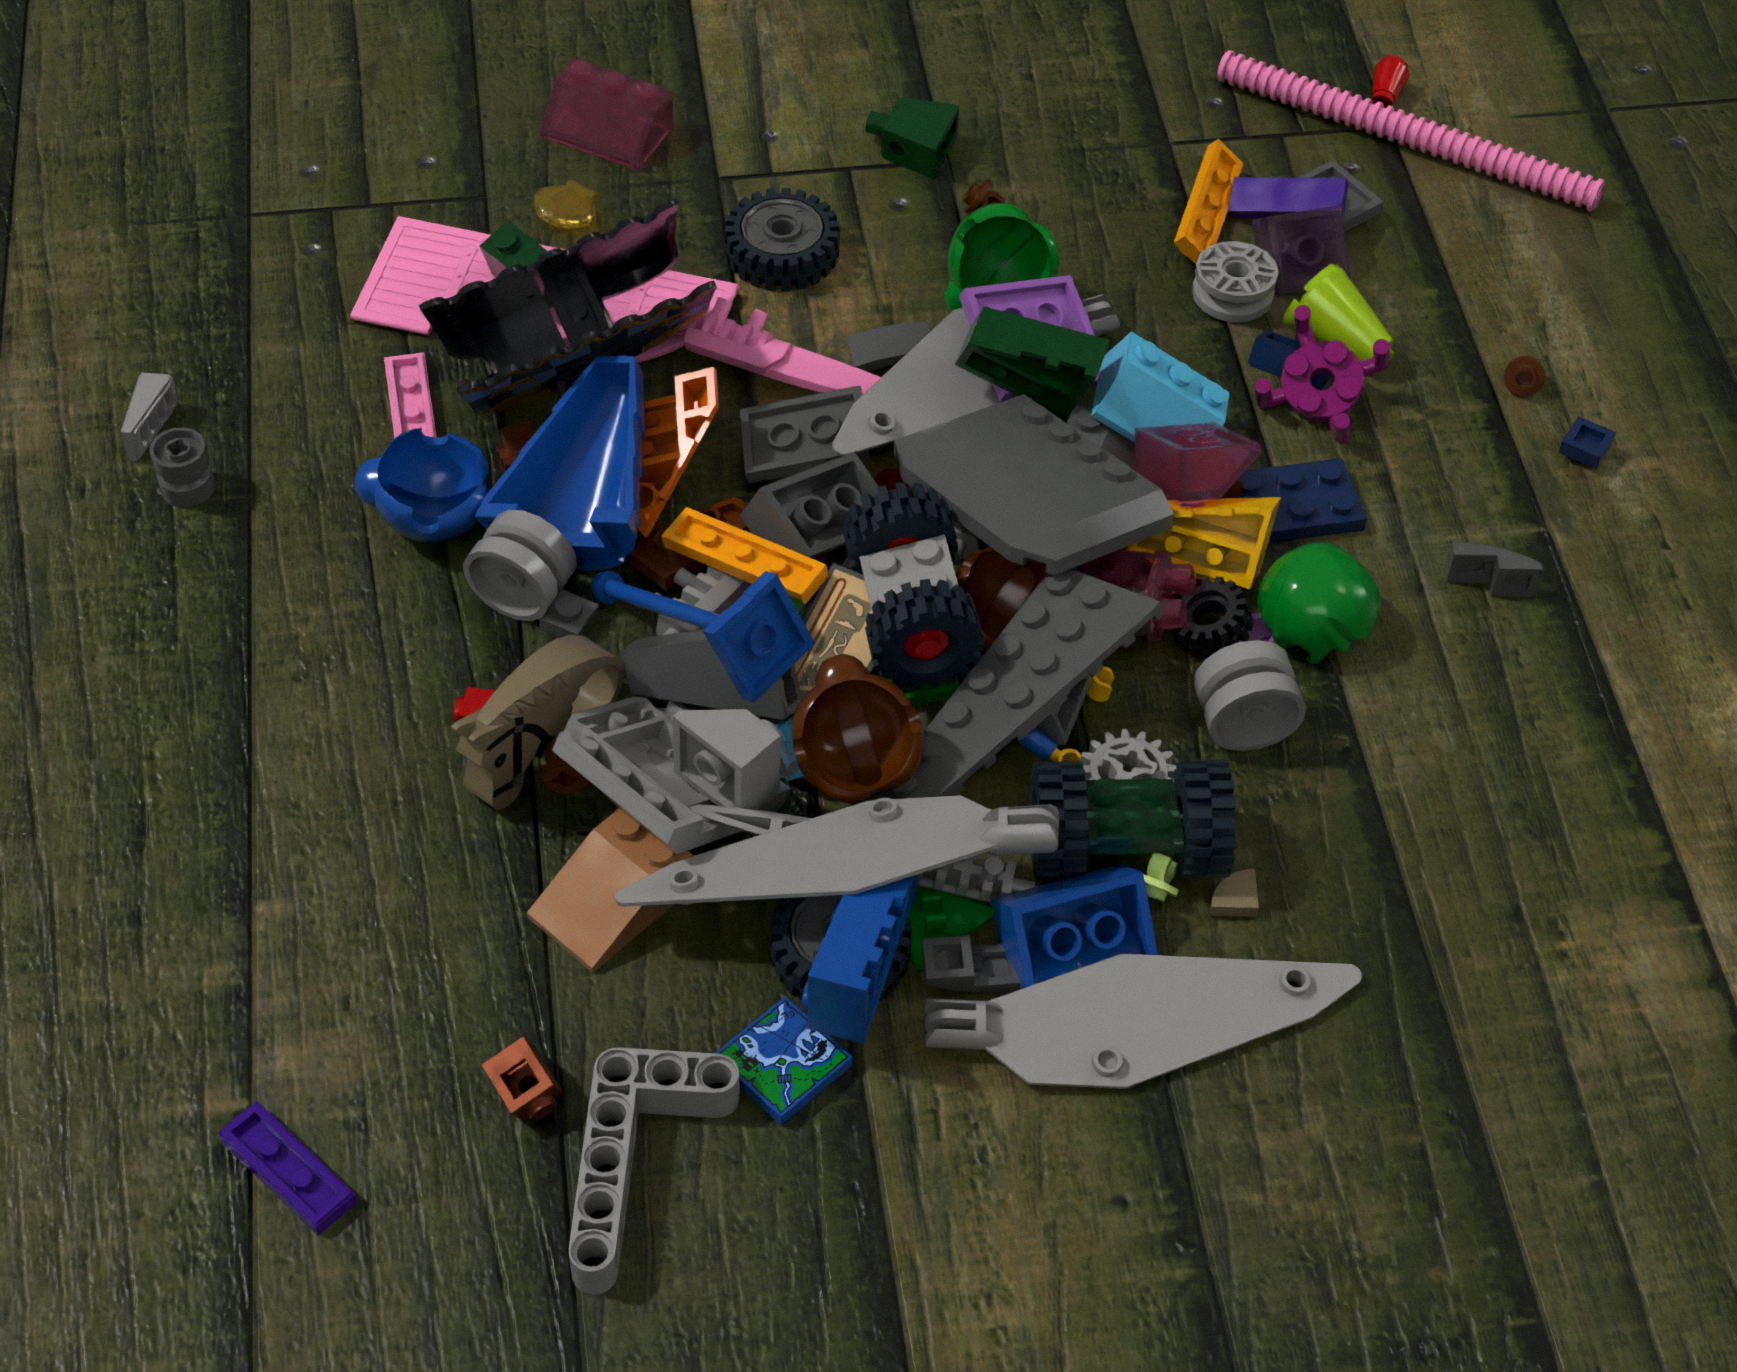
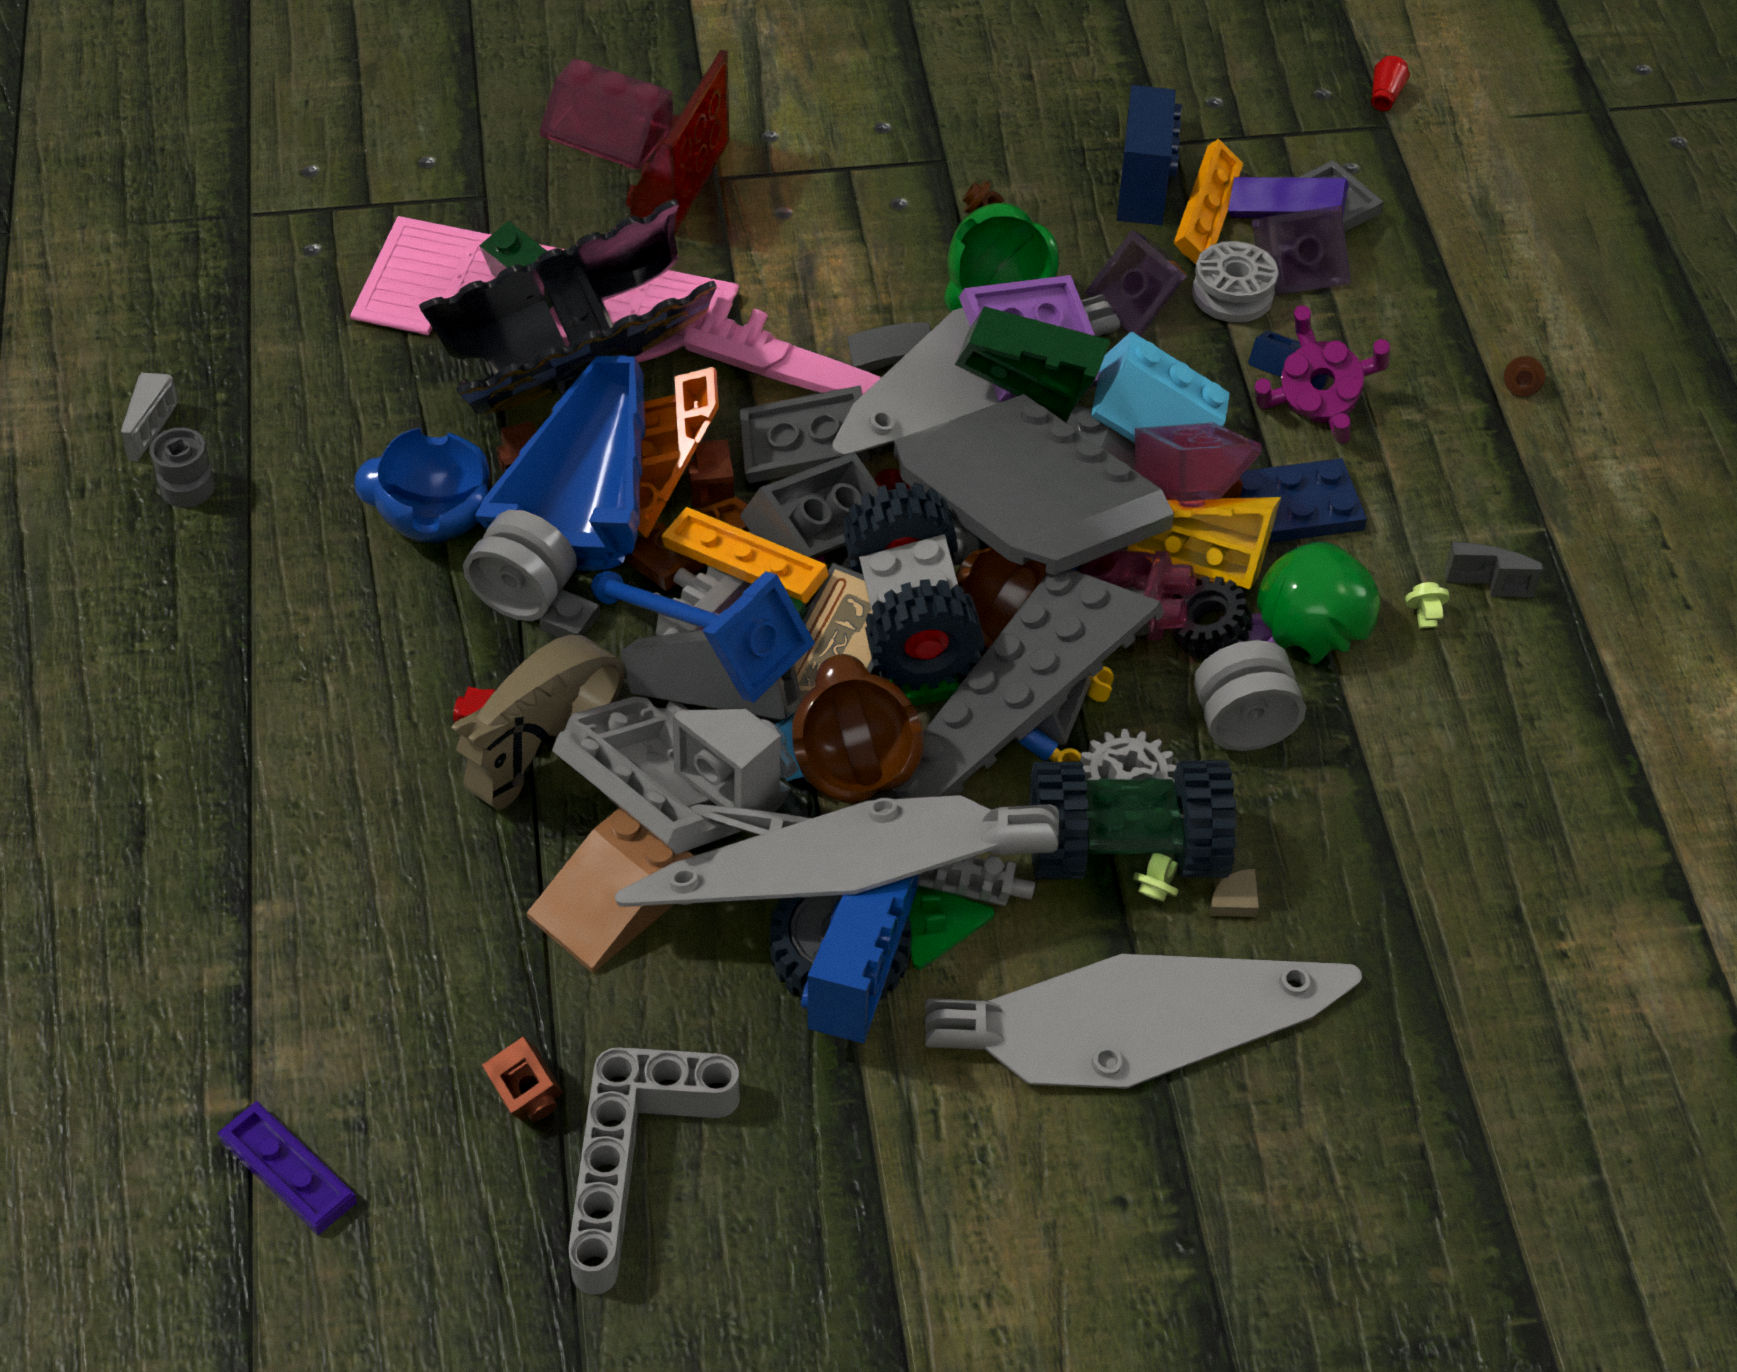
(409, 394): bright pink tile -> none
(559, 774): reddish brown wheel -> none
(566, 205): clear yellow animal -> none
(689, 149): none -> clear red slope
(711, 474): none -> copper brick
(782, 239): black wheel -> none
(784, 1061): tile -> none
(916, 133): dark green torso -> none
(960, 967): dark grey slope -> none
(1074, 923): blue slope -> none
(1137, 281): none -> clear purple slope
(1149, 154): none -> dark blue wedge
(1340, 313): lime cone -> none
(1410, 130): bright pink piece -> none
(1428, 601): none -> yellowish green plate
(1587, 442): dark blue plate -> none

